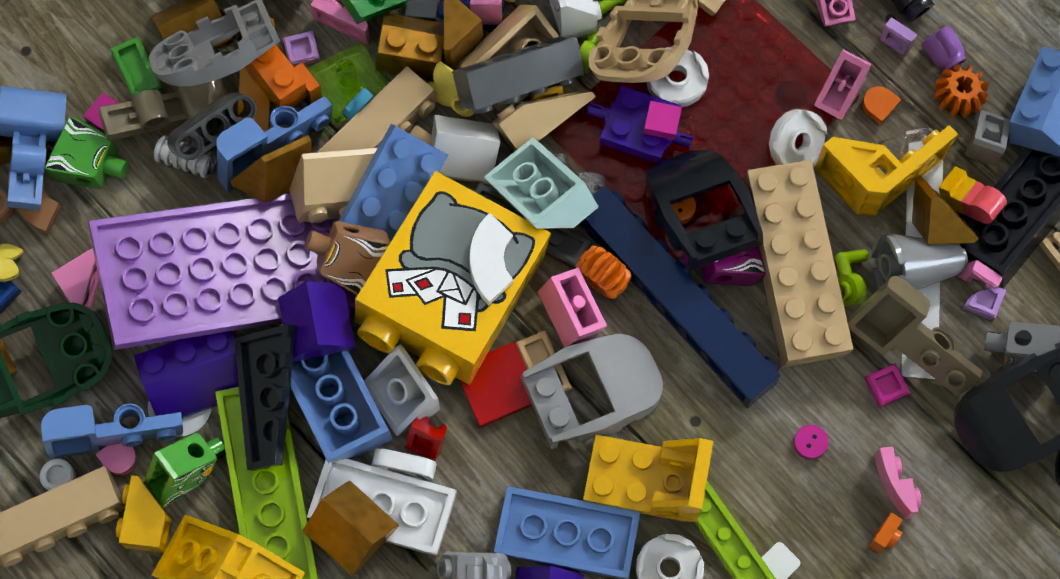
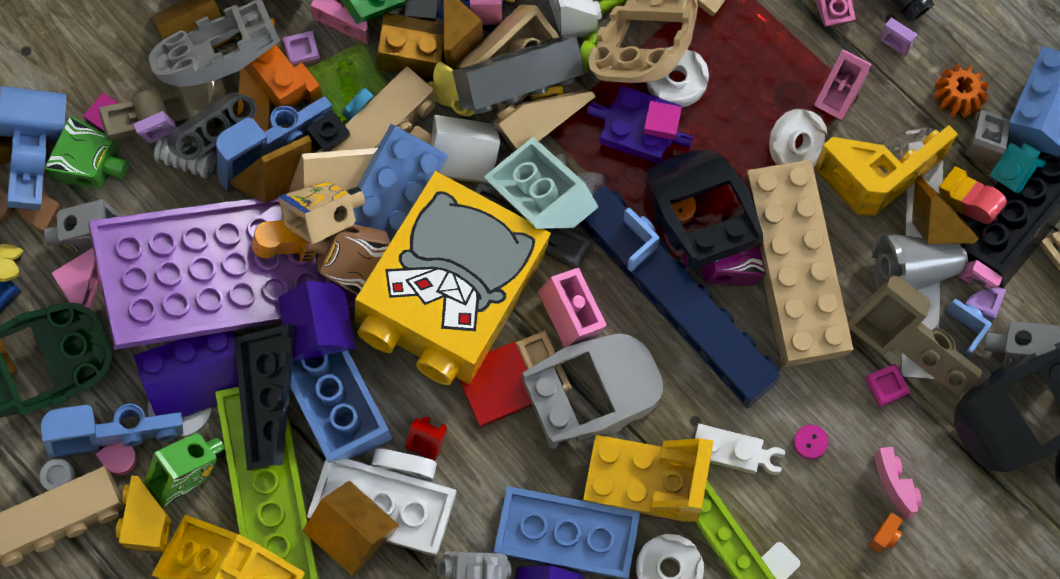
(73, 227): none -> light grey torso
(135, 67): bright green tile -> none
(155, 127): none -> lavender tile
(274, 238): none -> light orange leg
(320, 210): none -> tan torso
(327, 132): none -> black bracket
(401, 391): white slope -> none
(487, 259): white tile -> none
(603, 272): orange gear -> none
(646, 232): none -> light blue bracket
(739, 450): none -> white plate
(851, 284): lime plate -> none
(879, 103): orange tile -> none
(944, 48): medium lavender piece -> none
(971, 318): none -> light blue bracket
(1017, 166): none -> teal bracket

